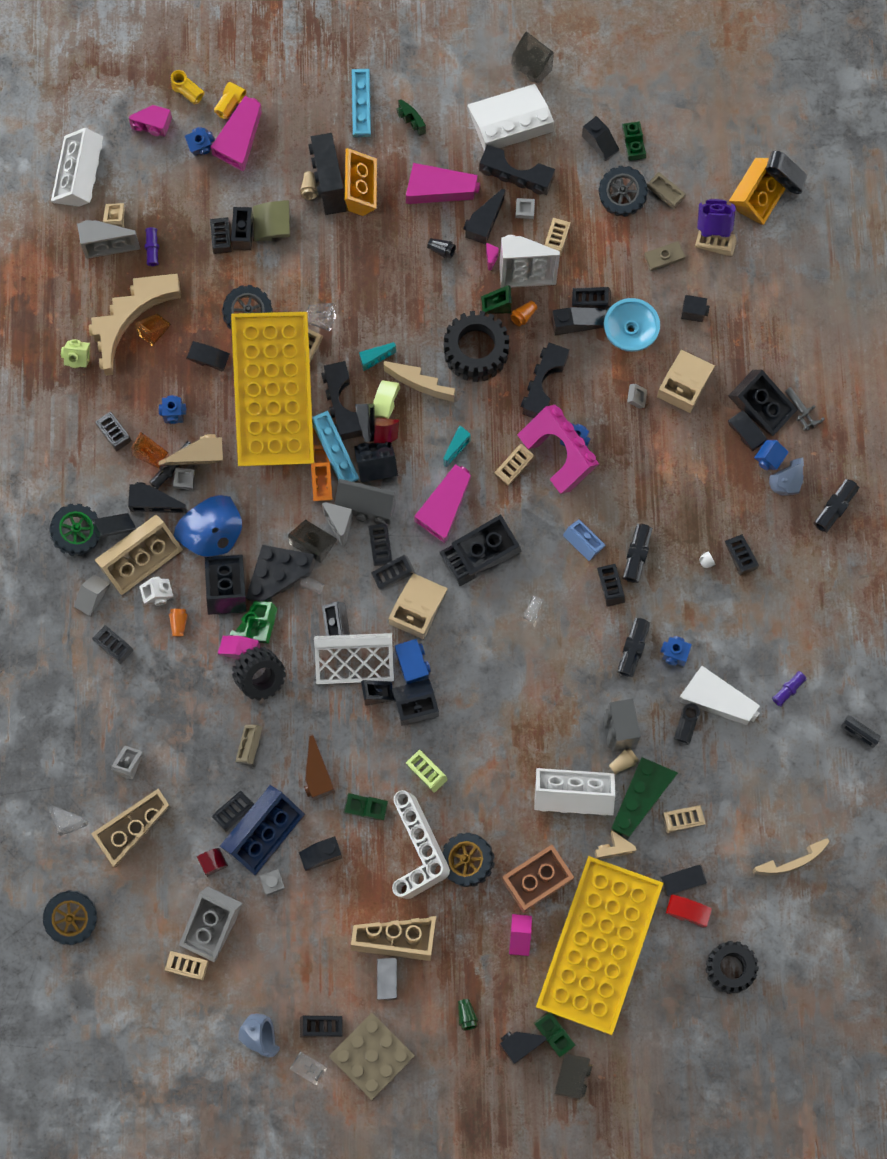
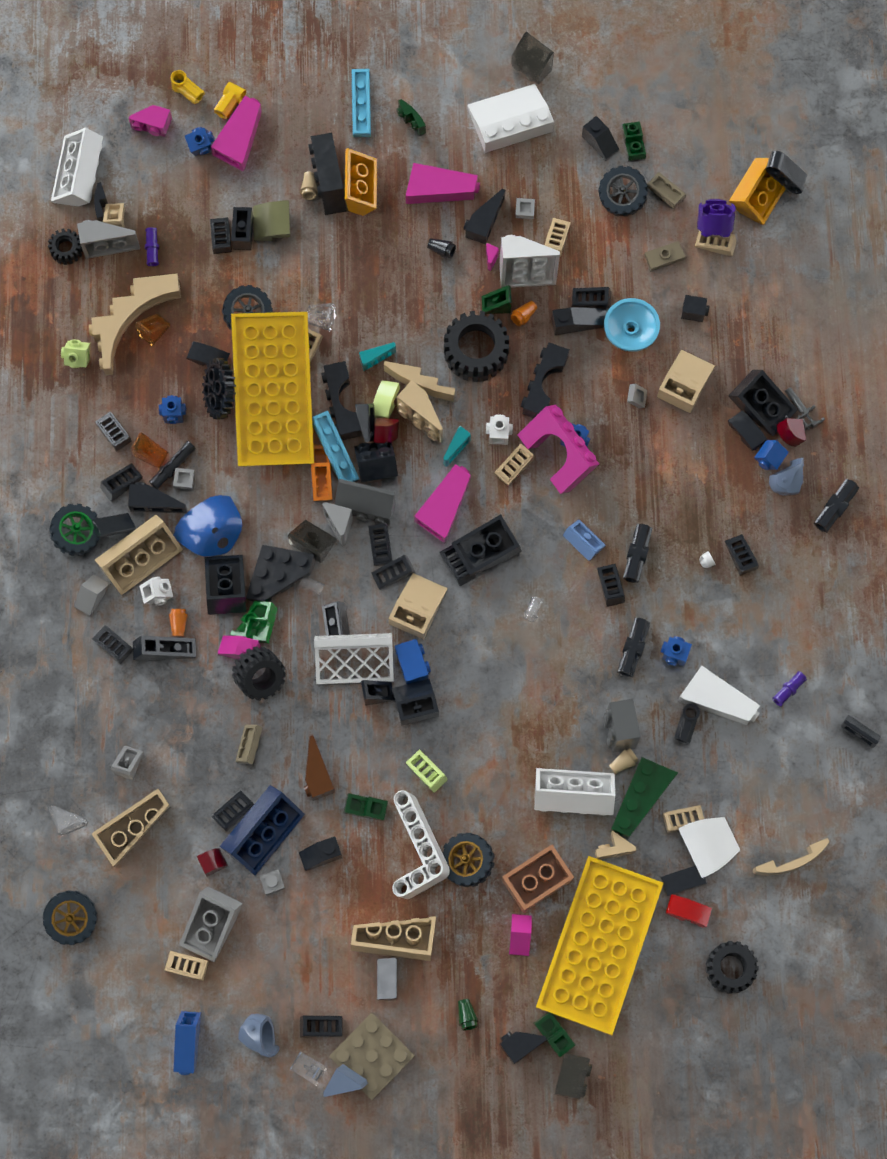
(62, 237): none -> black tyre
(99, 201): none -> black slope
(113, 494): none -> black slope
(163, 648): none -> black slope
(186, 1042): none -> blue slope
(203, 451): tan slope -> none
(218, 388): none -> black gear
(344, 1081): none -> sand blue slope
(416, 405): none -> tan slope
(499, 429): none -> white brick
(536, 179): black arch -> none
(709, 844): none -> white sticker
(792, 431): none -> dark red brick

